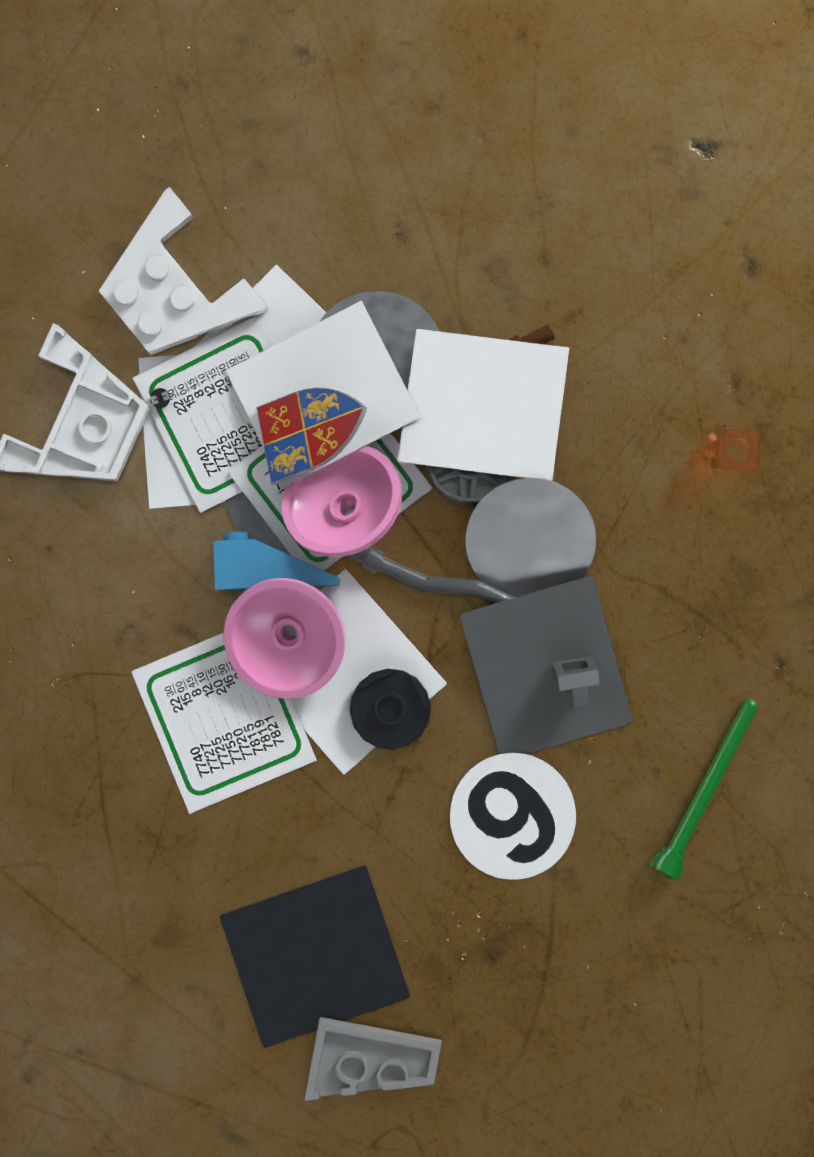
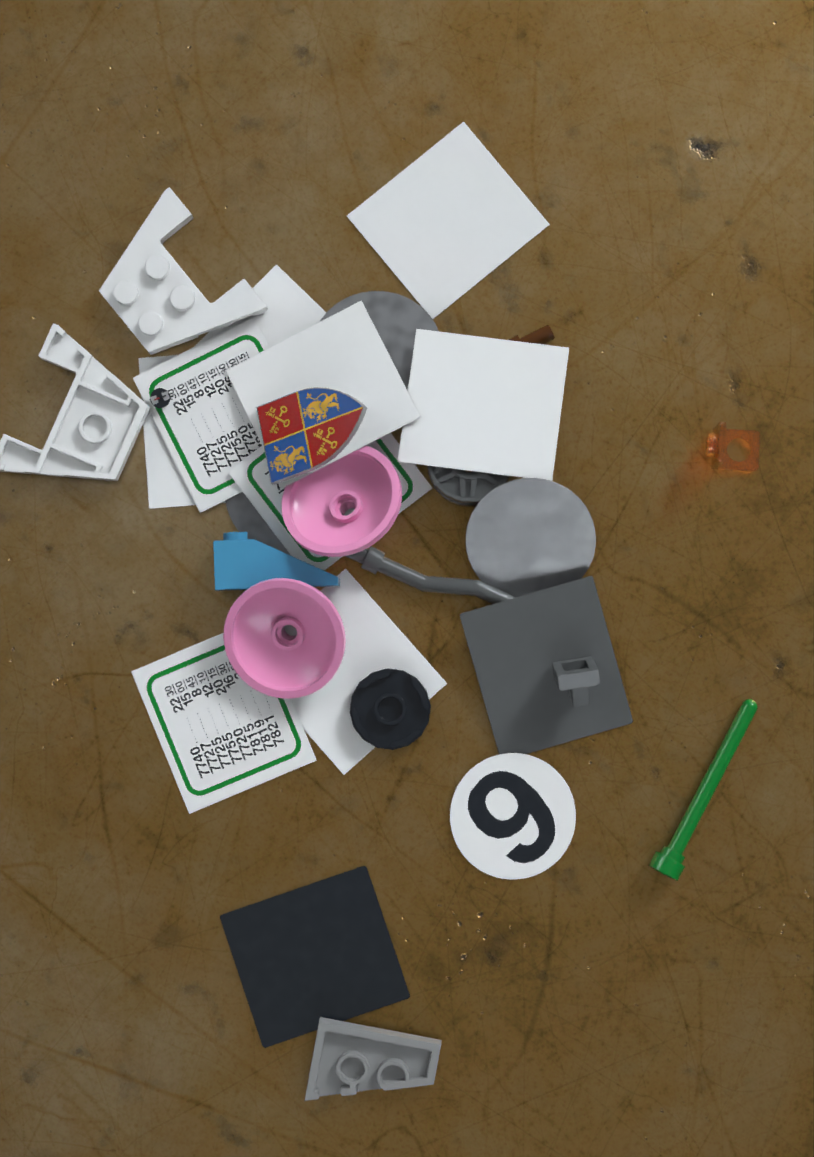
(448, 220): none -> white sticker

